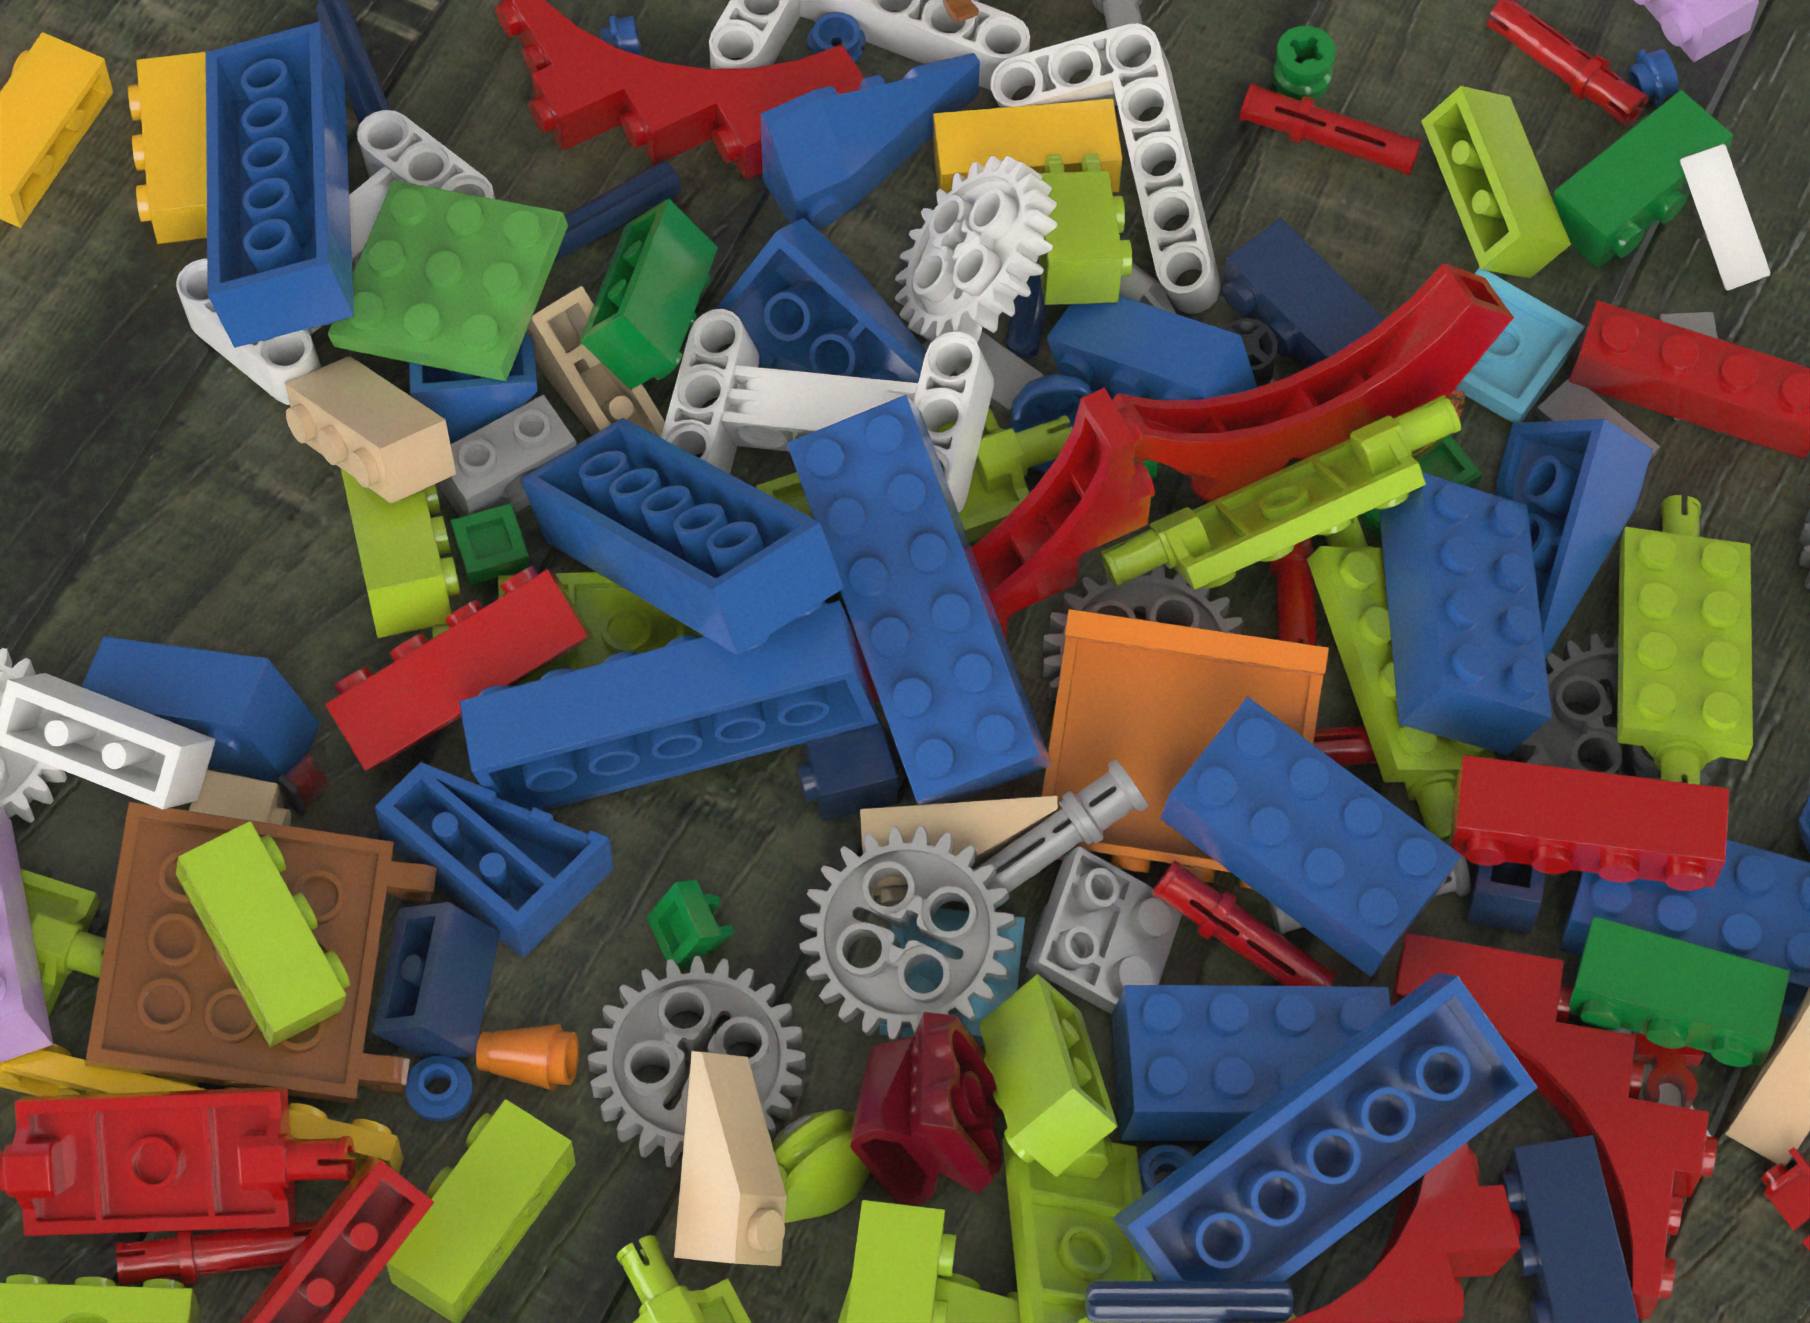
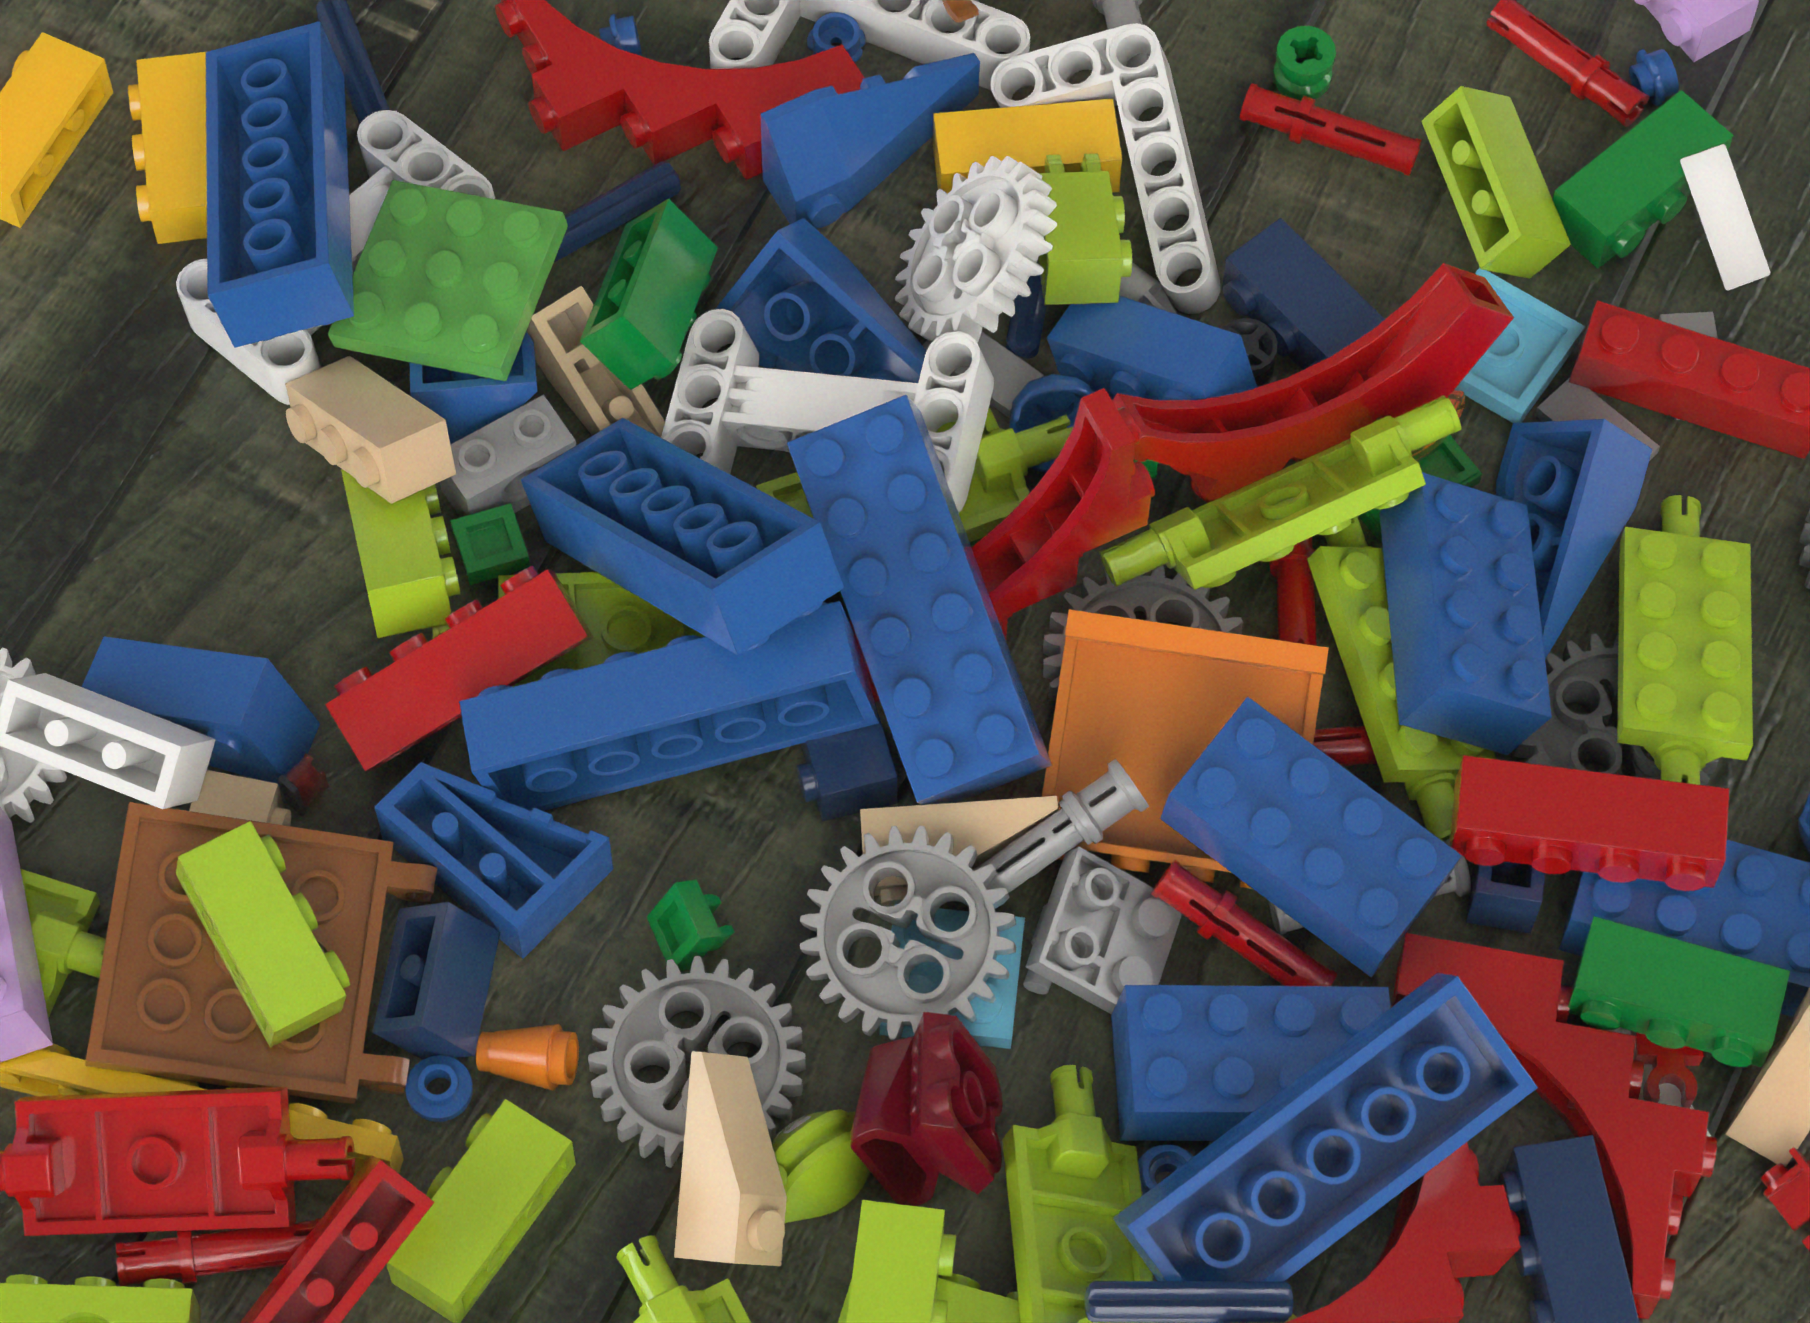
(1046, 1077): lime brick -> none

